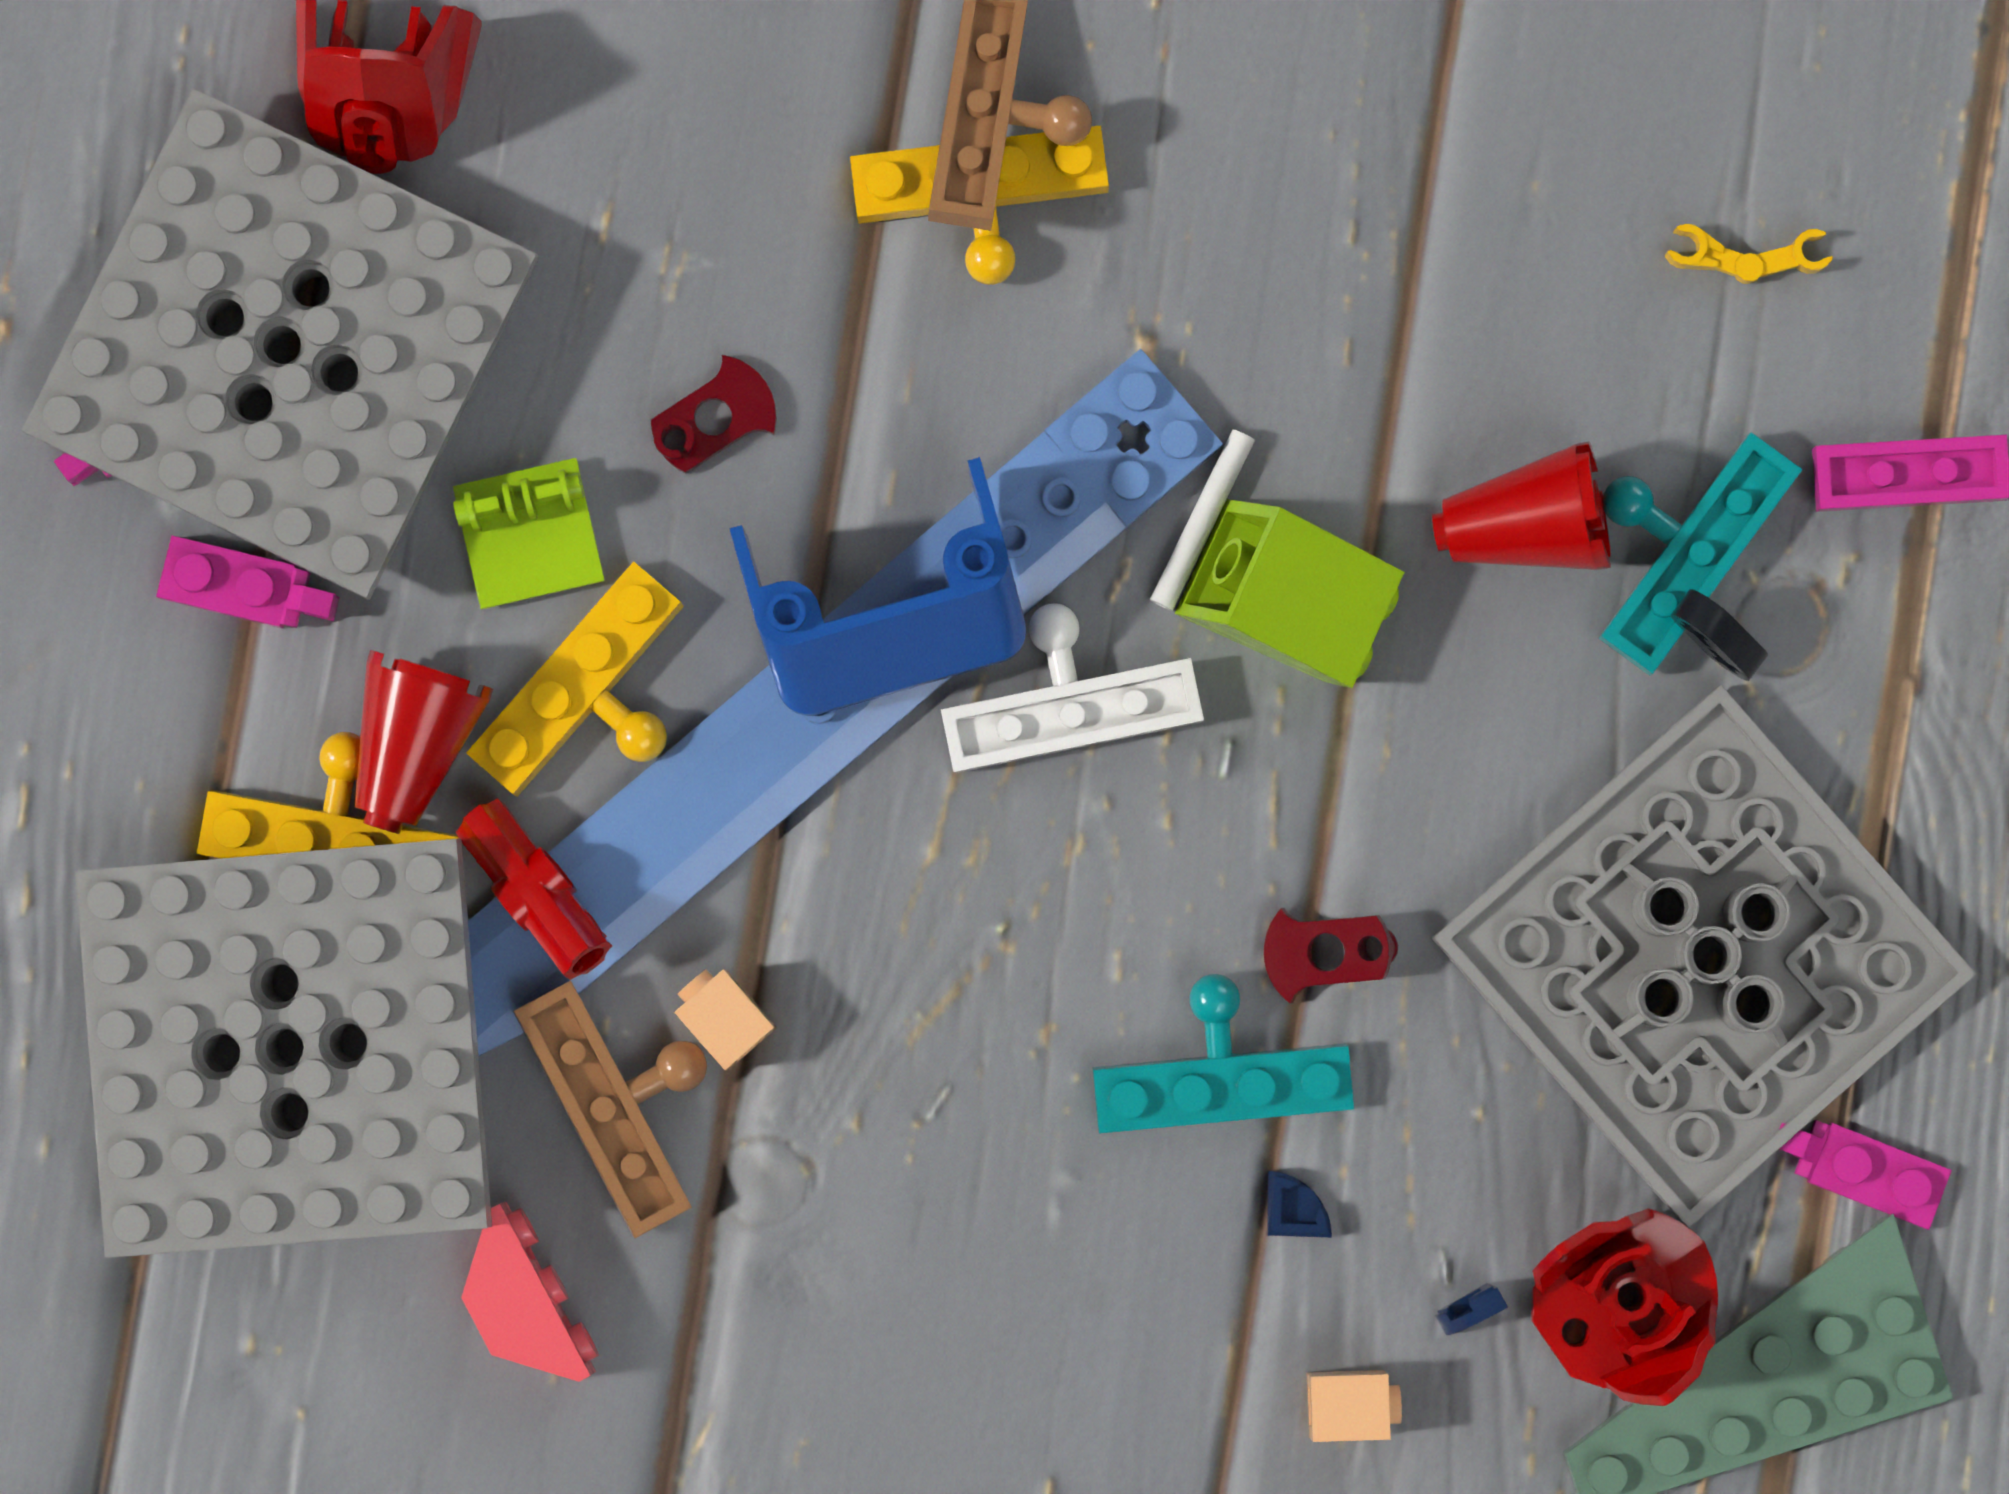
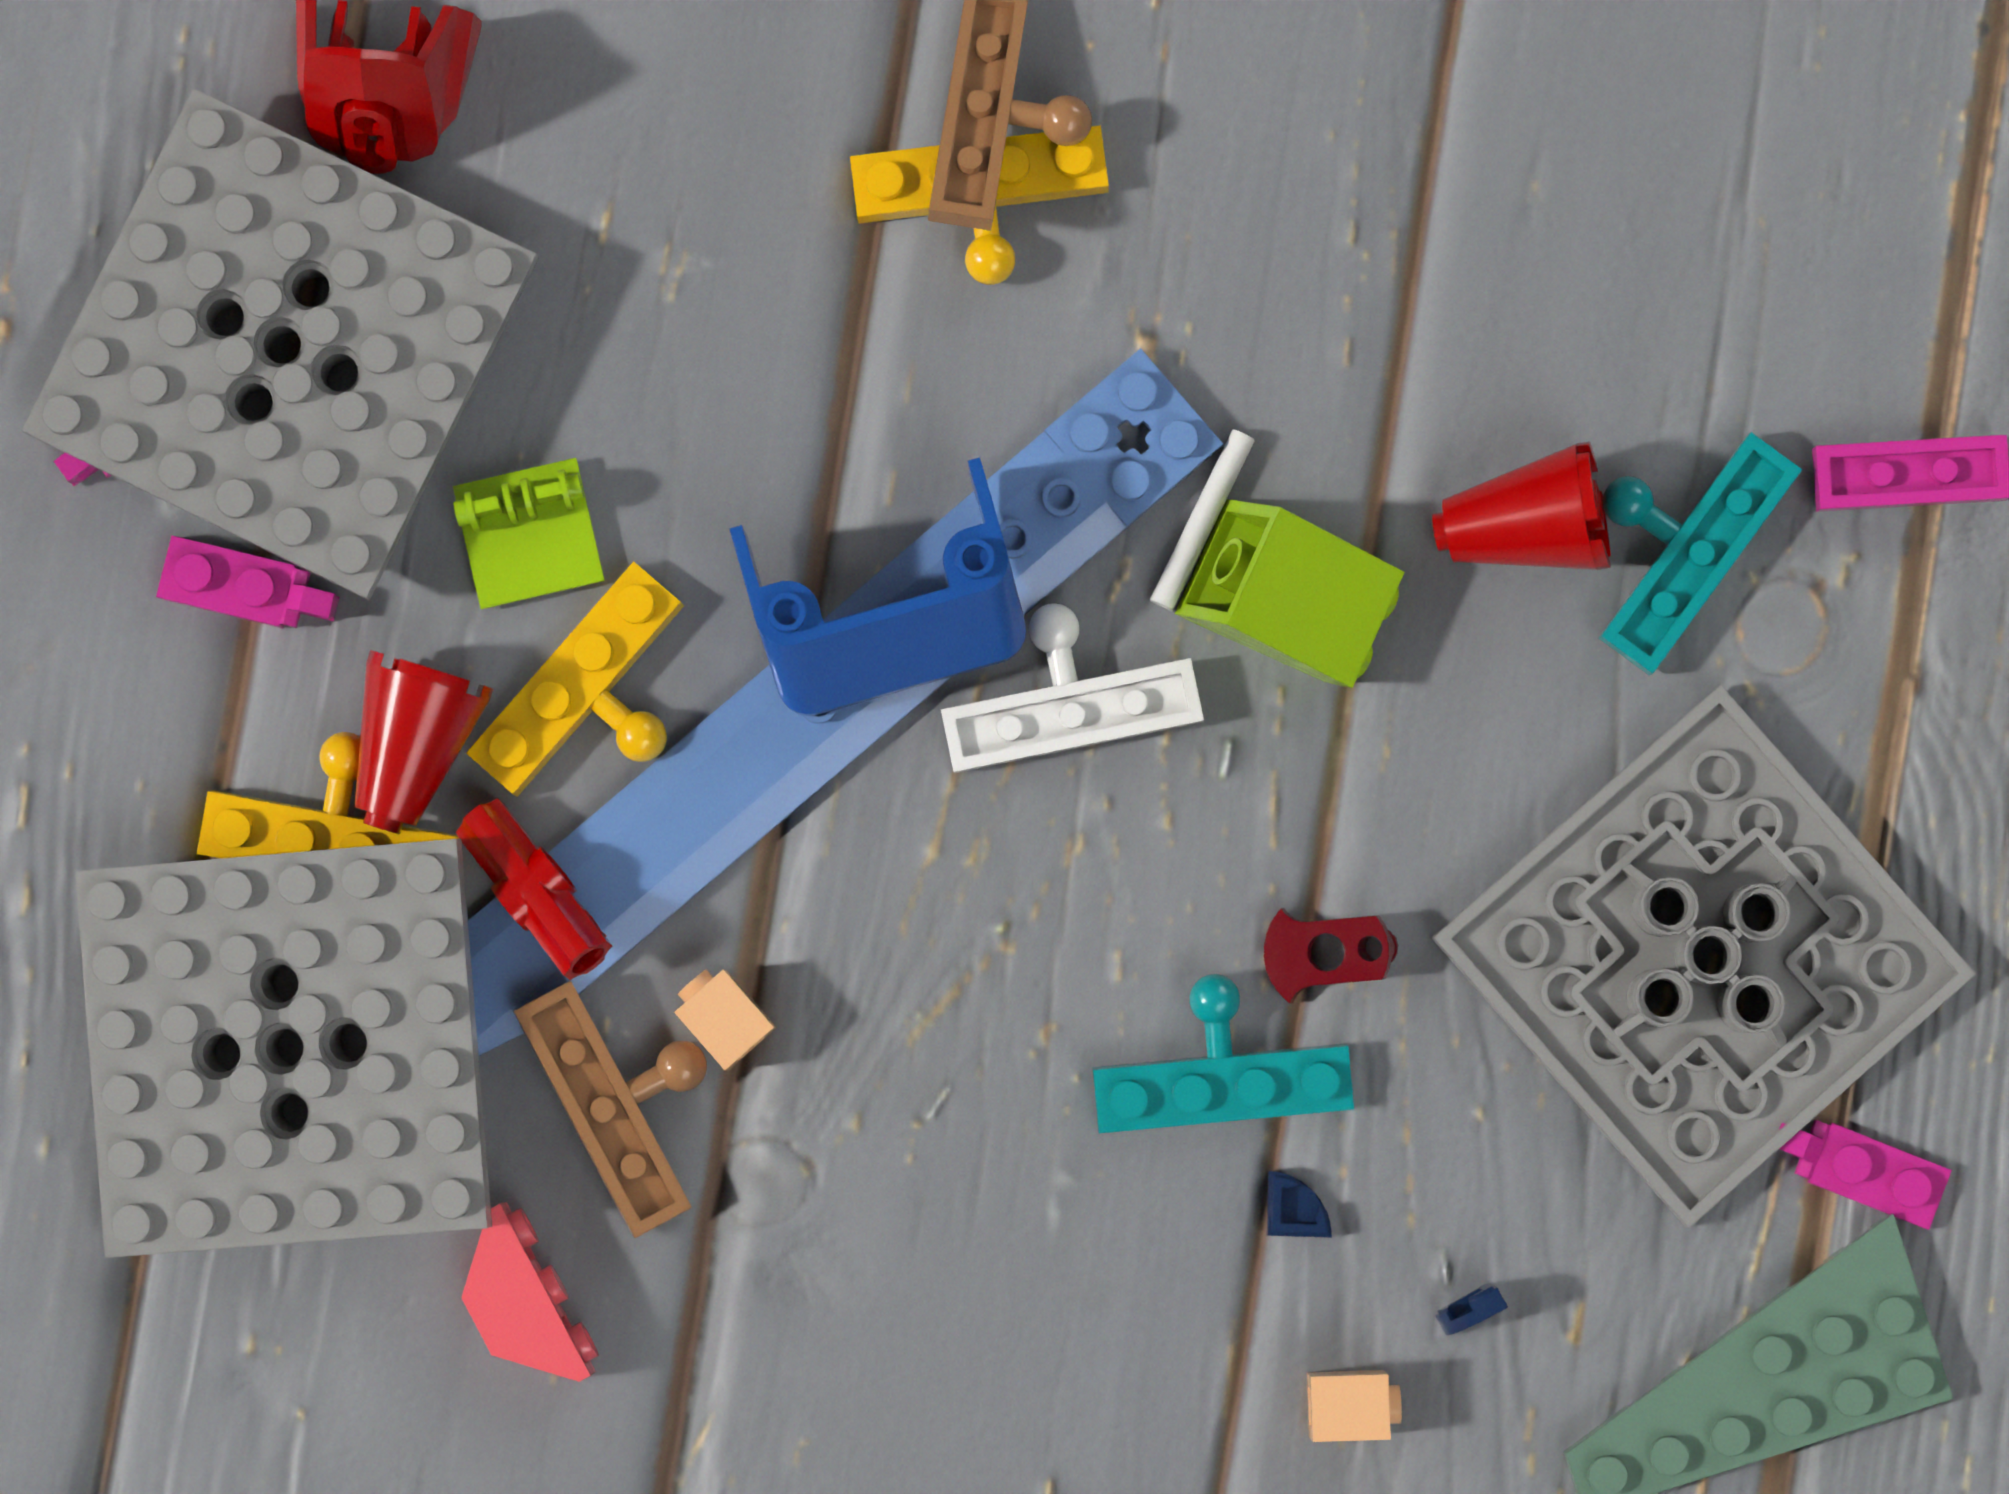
(741, 391): dark red piece -> none
(1637, 1350): red piece -> none
(1719, 634): black beam -> none
(1749, 266): yellow piece -> none

